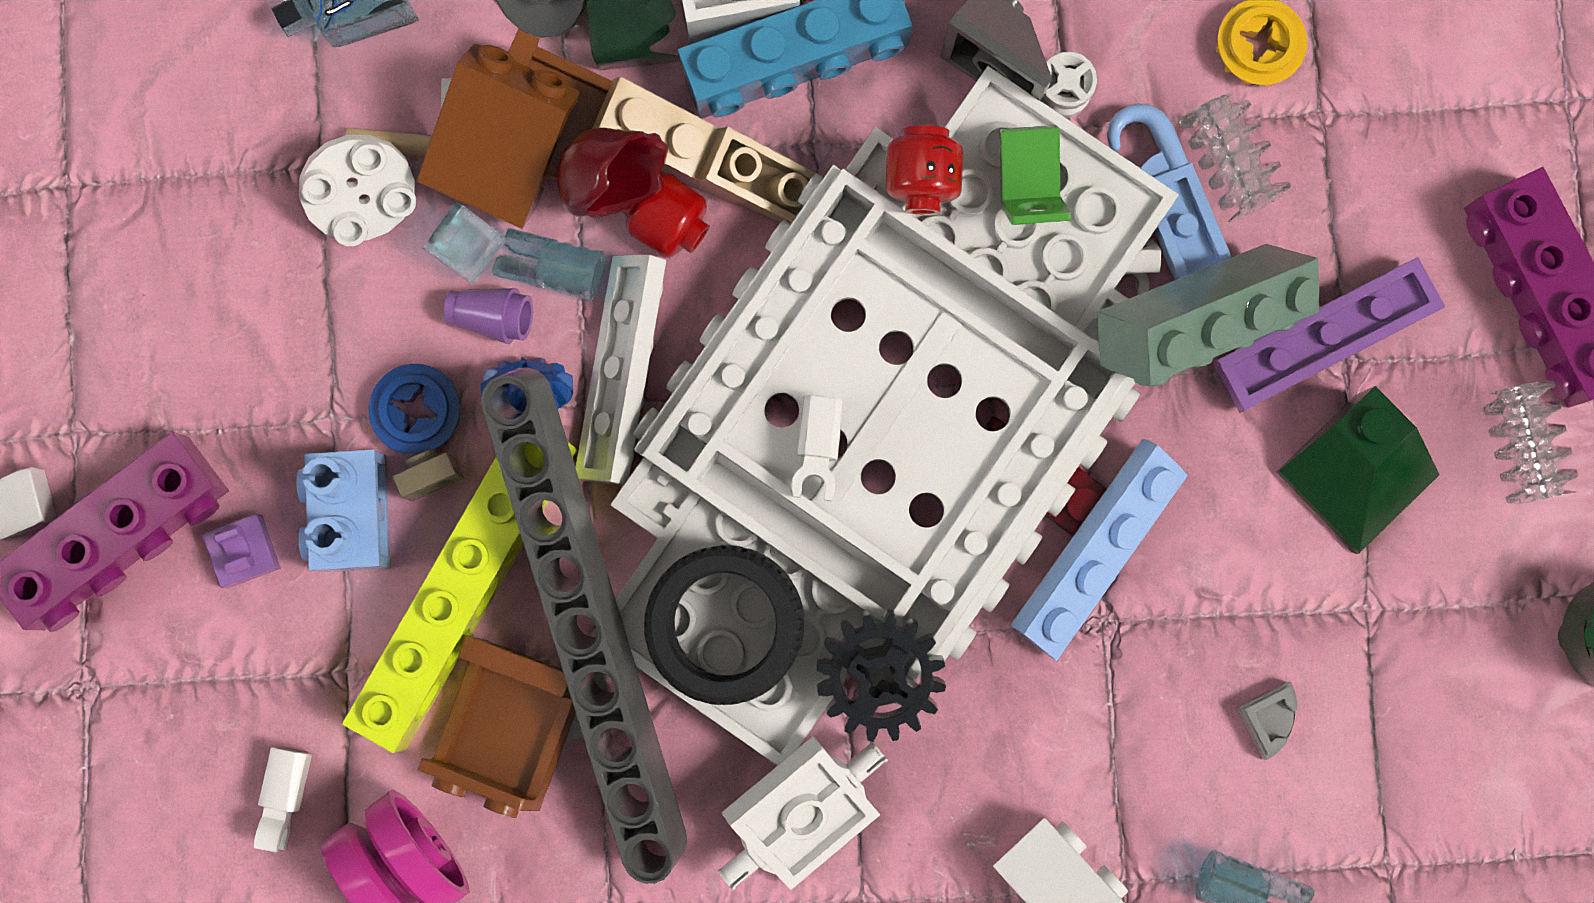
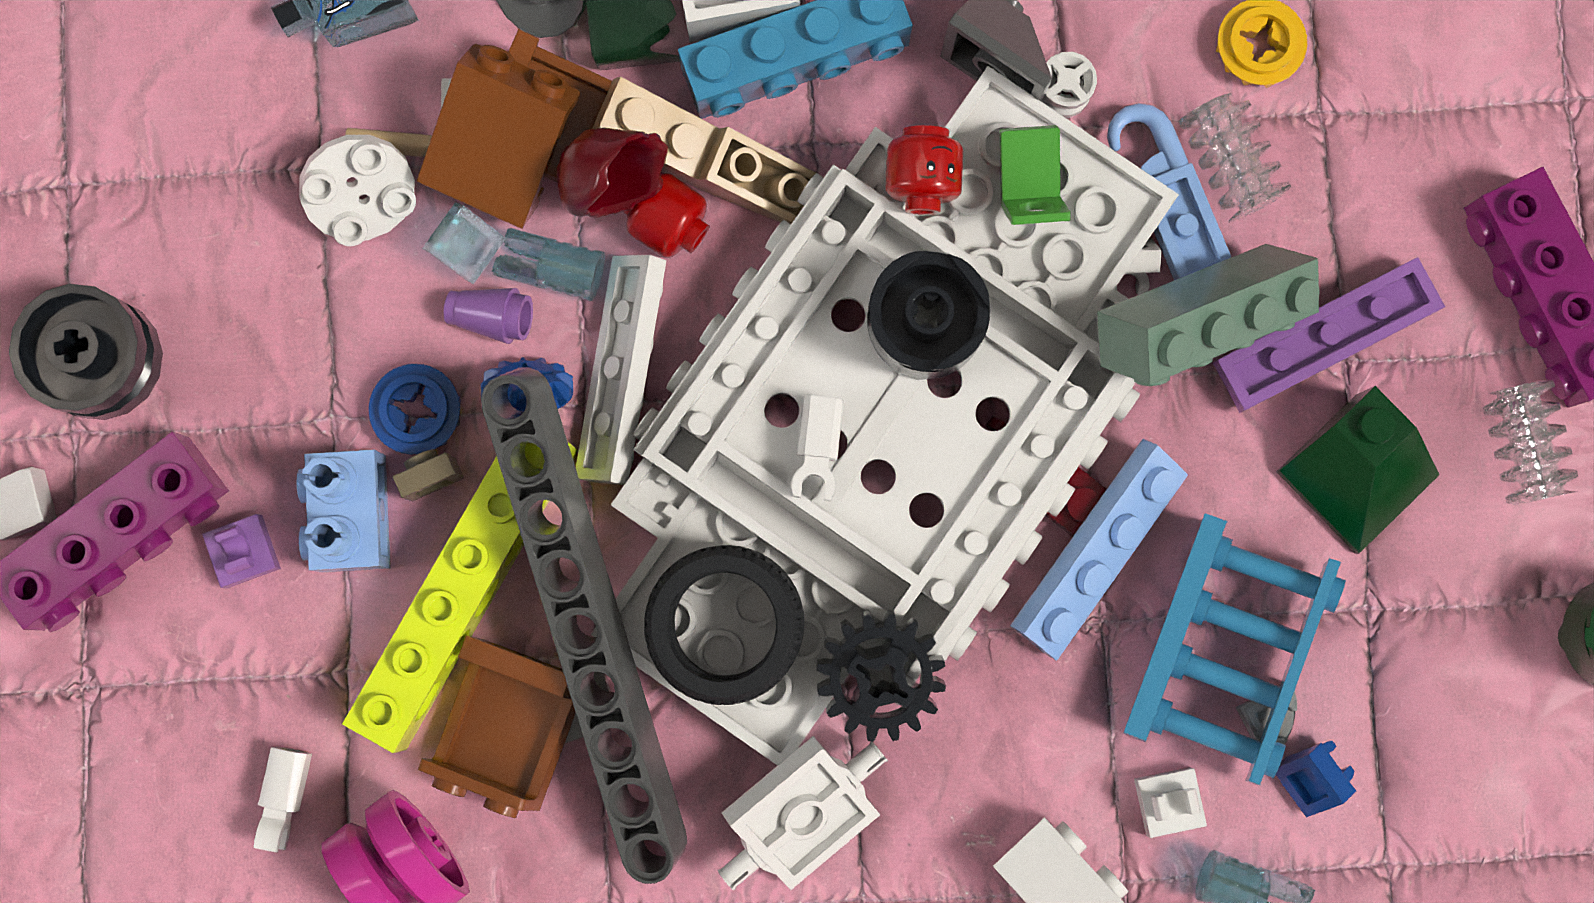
(85, 352): none -> black wheel
(929, 281): none -> black brick
(1170, 802): none -> white tile
(1195, 606): none -> dark azure fence
(1316, 779): none -> blue tile

